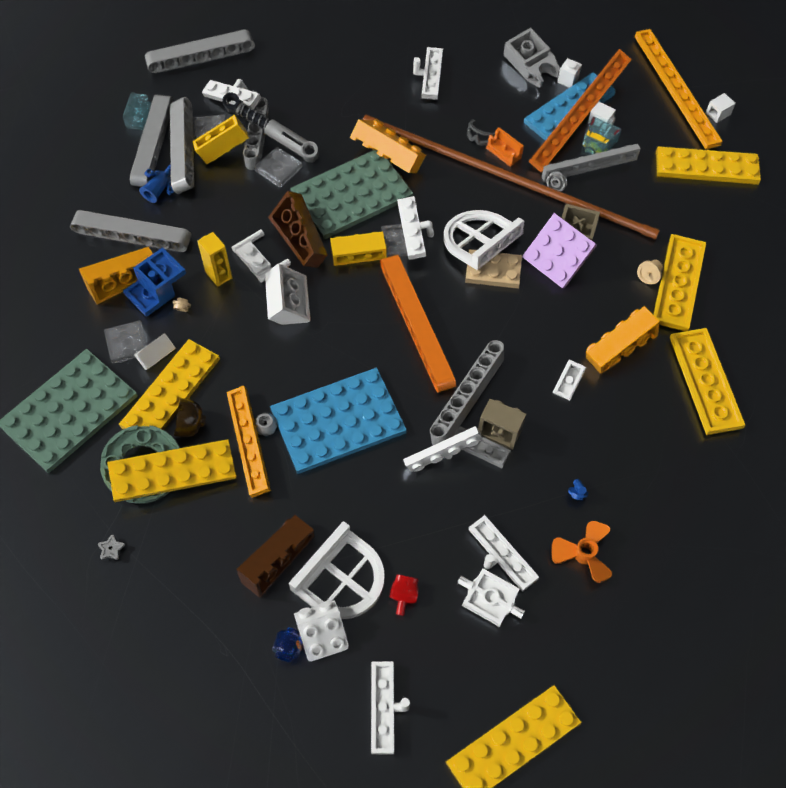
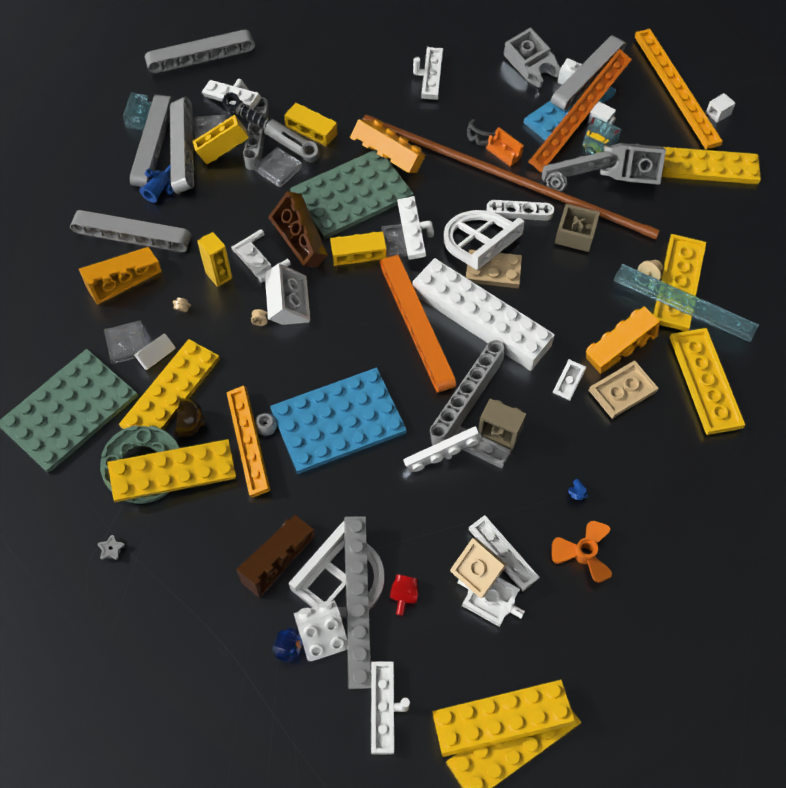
(154, 281): blue bracket -> none
(259, 317): none -> tan bush
(311, 124): none -> yellow brick
(357, 603): none -> light grey plate
(478, 567): none -> tan plate
(483, 313): none -> white brick
(502, 718): none -> yellow plate
(520, 207): none -> white beam
(559, 250): lavender plate -> none
(586, 73): none -> light grey beam
(623, 389): none -> tan plate
(629, 163): none -> light grey brick
(686, 302): none -> clear light blue plate

